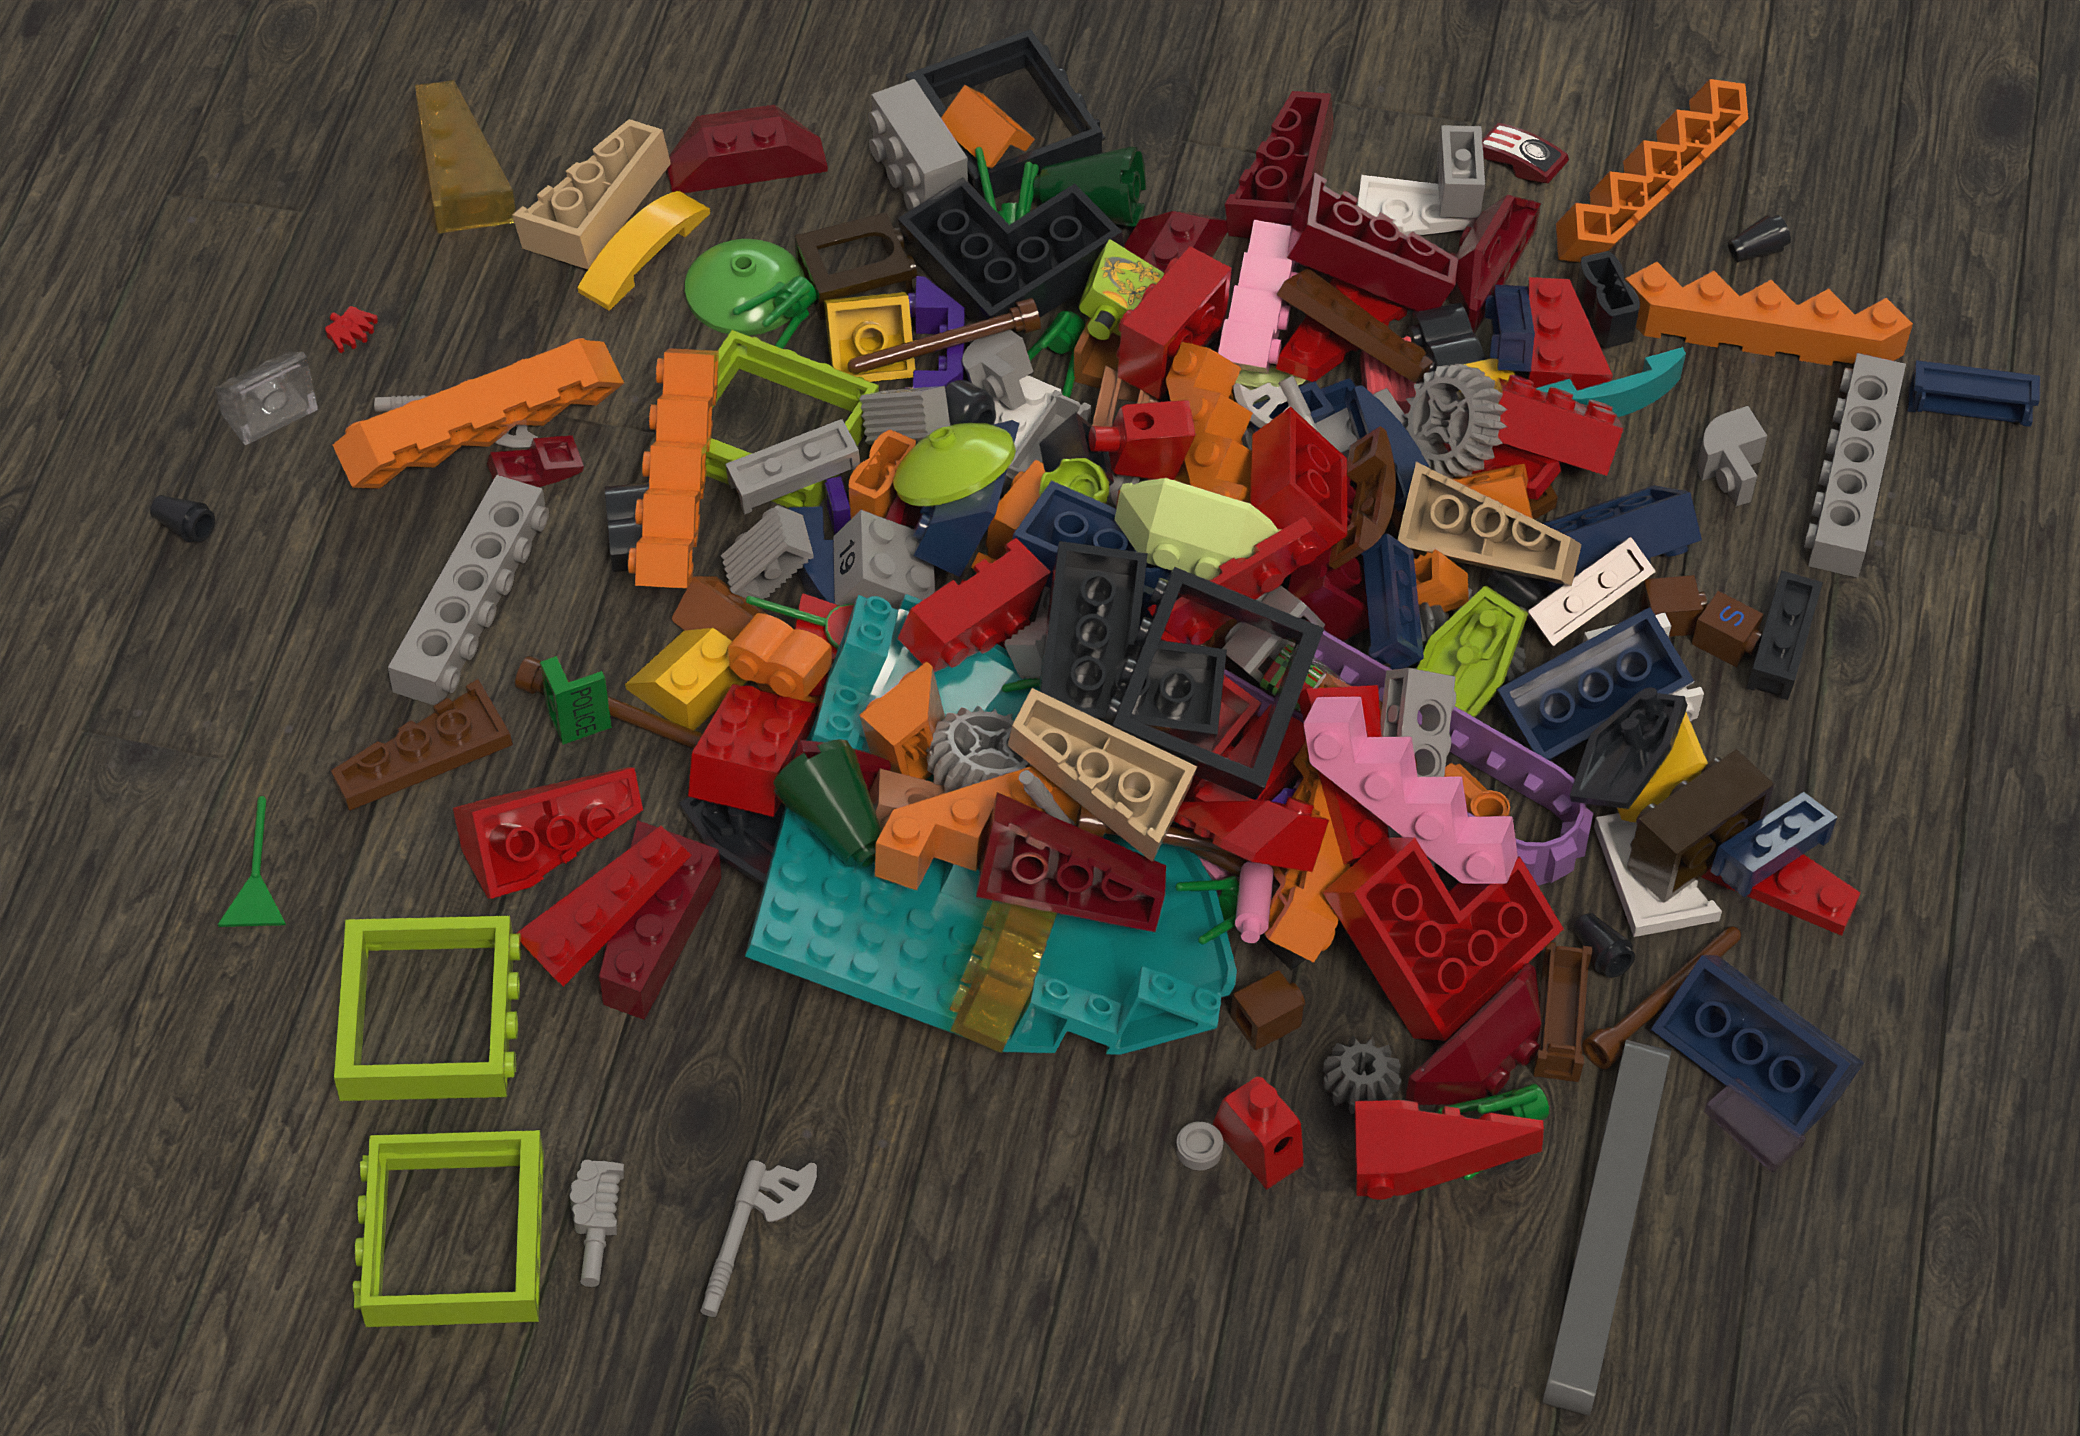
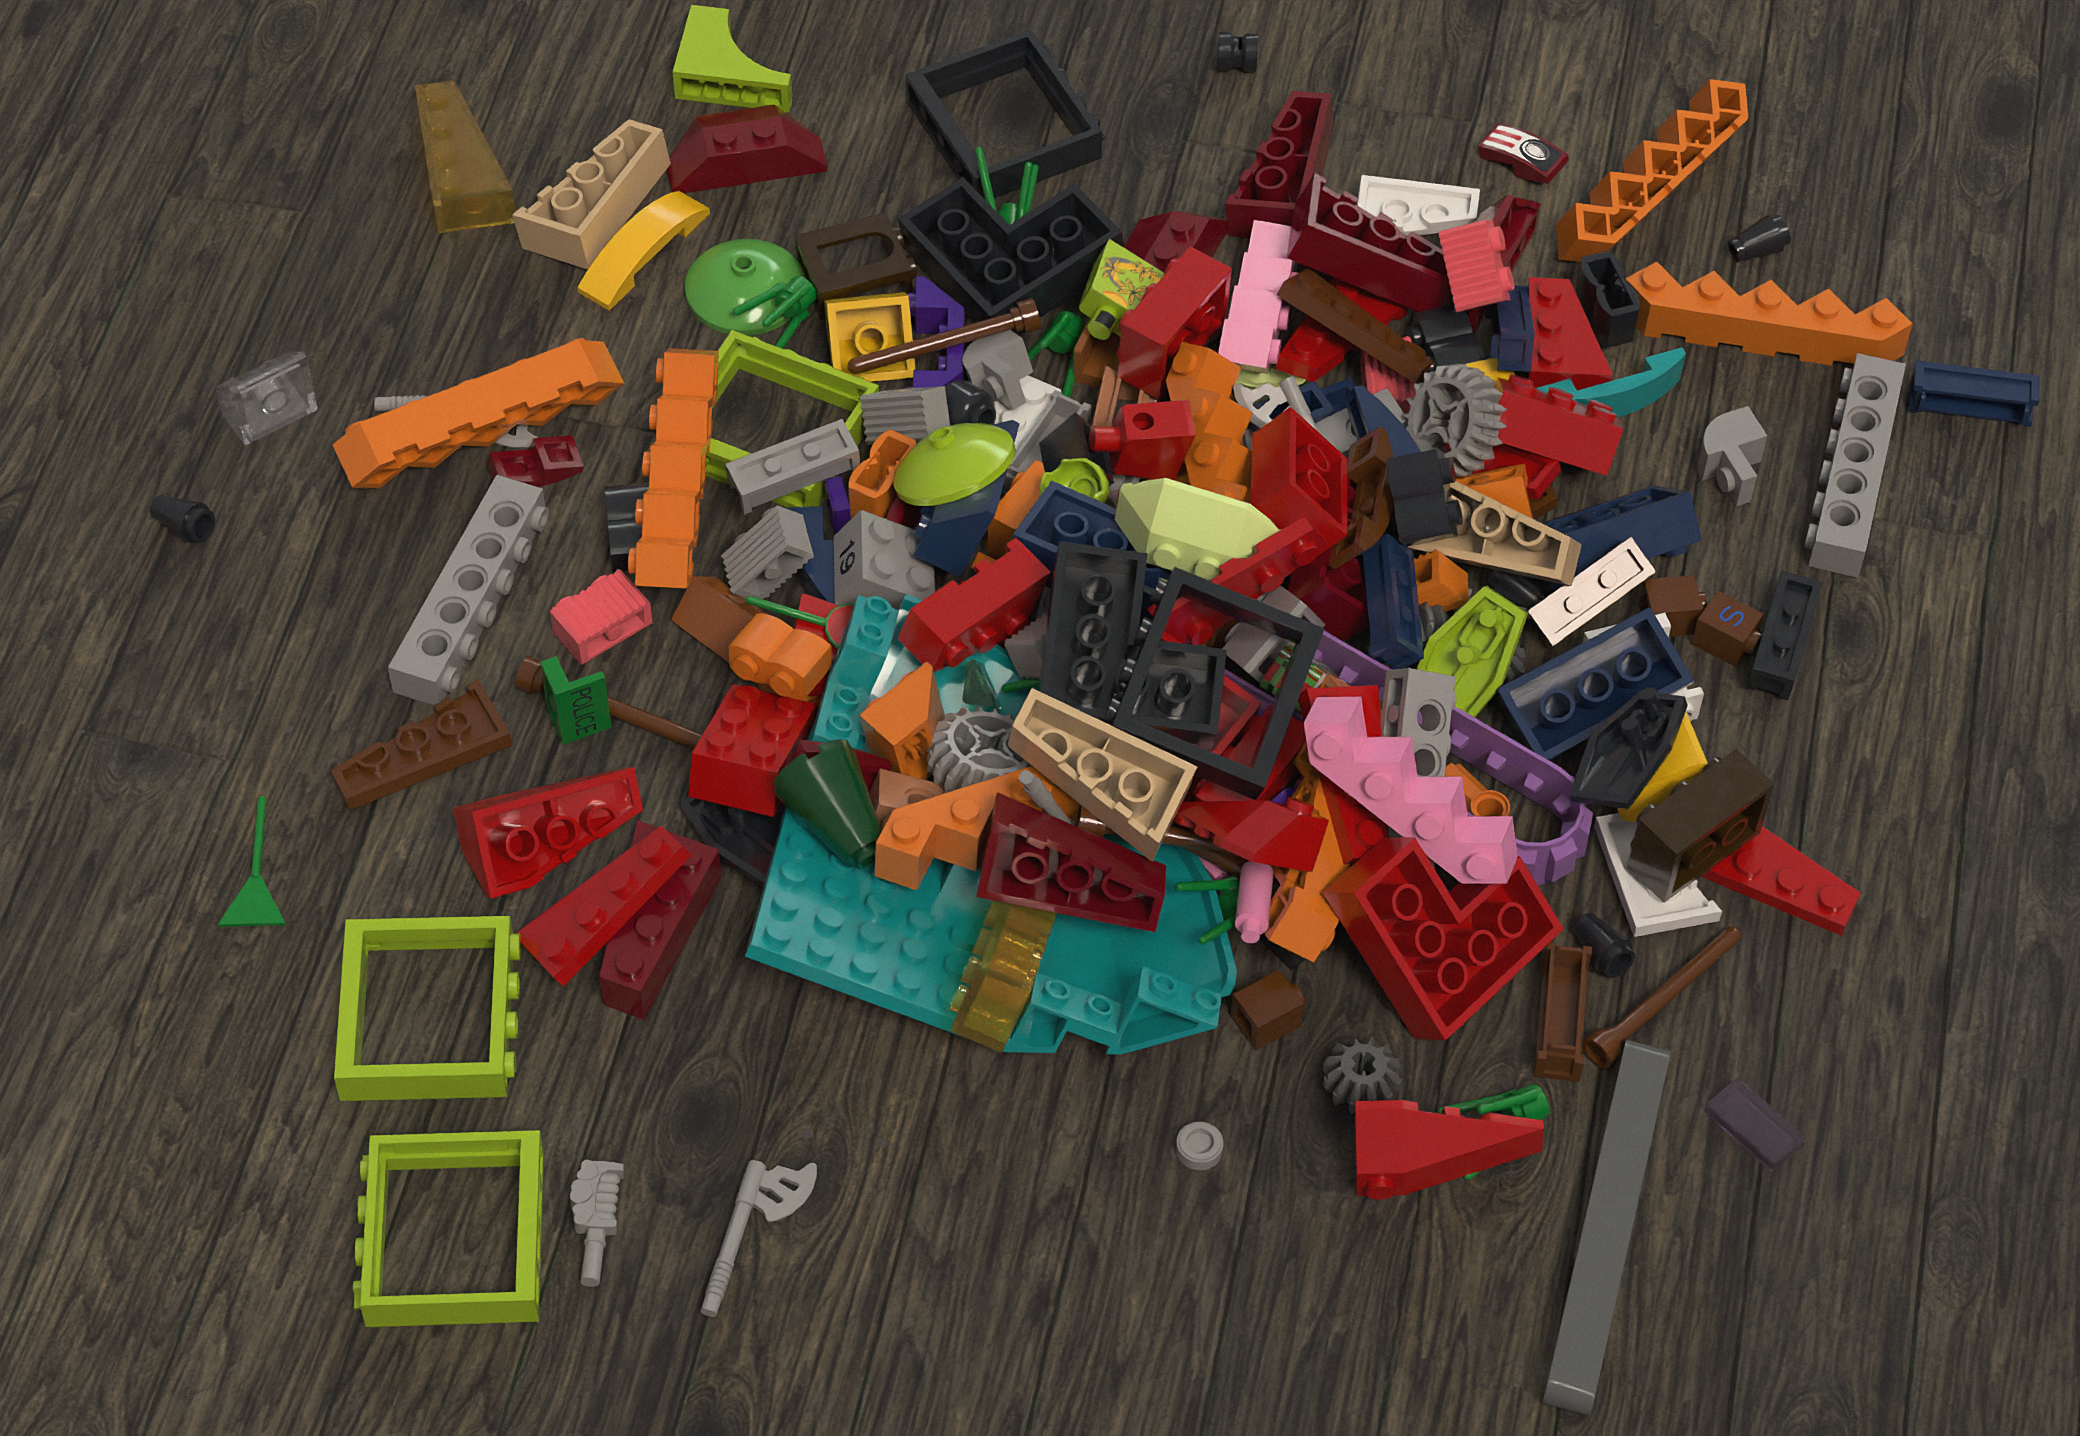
(350, 326): red piece -> none
(600, 616): none -> coral brick
(687, 677): yellow slope -> none
(717, 72): none -> lime arch
(914, 143): light grey brick -> none
(978, 687): none -> clear green slope
(981, 123): orange panel -> none
(1107, 179): dark green cone -> none
(1228, 51): none -> black wheel
(1256, 1123): red torso -> none
(1424, 497): none -> black brick
(1460, 171): light grey brick -> none
(1476, 265): none -> coral brick
(1483, 1049): dark red wedge -> none
(1749, 1034): dark blue slope -> none
(1773, 843): dark blue container -> none

